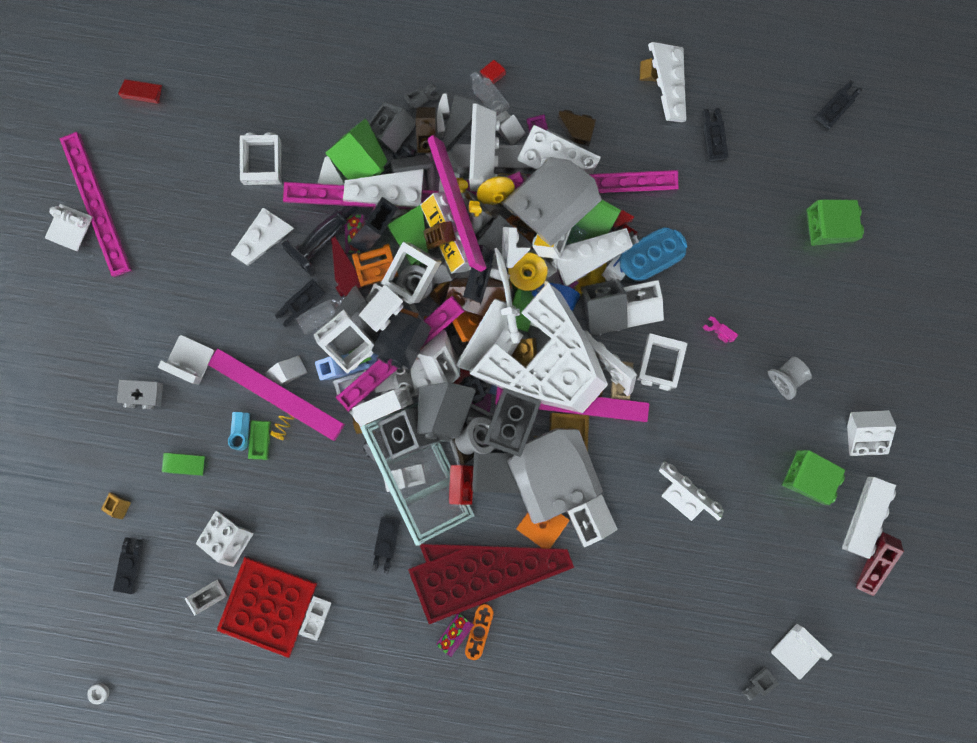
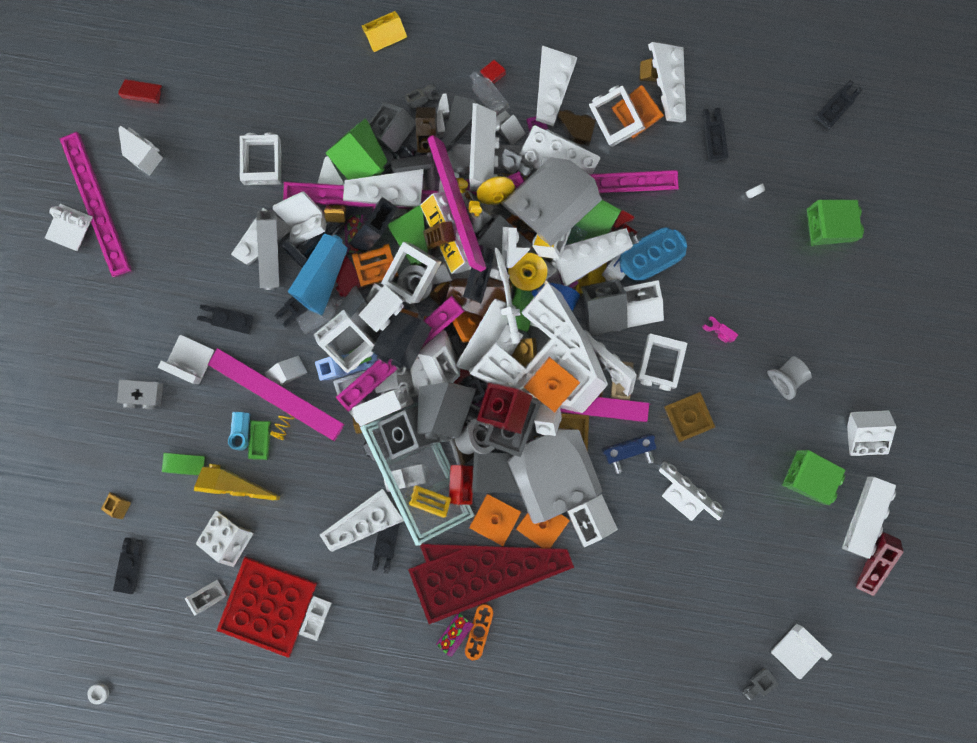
(139, 150): none -> white slope
(223, 481): none -> yellow wedge
(227, 319): none -> black hinge
(267, 249): none -> light grey slope
(302, 216): none -> white bracket
(319, 274): none -> dark azure slope
(335, 213): none -> pearl gold slope
(367, 519): none -> white wing
(384, 31): none -> yellow panel
(415, 496): none -> yellow tile
(495, 519): none -> orange plate
(505, 407): none -> dark red slope
(513, 162): none -> dark grey plate
(547, 421): none -> white brick
(551, 384): none -> orange plate
(554, 78): none -> white wing
(628, 131): none -> white window
(628, 449): none -> dark blue piece
(645, 107): none -> orange plate
(689, 417): none -> pearl gold plate
(755, 191): none -> white tile

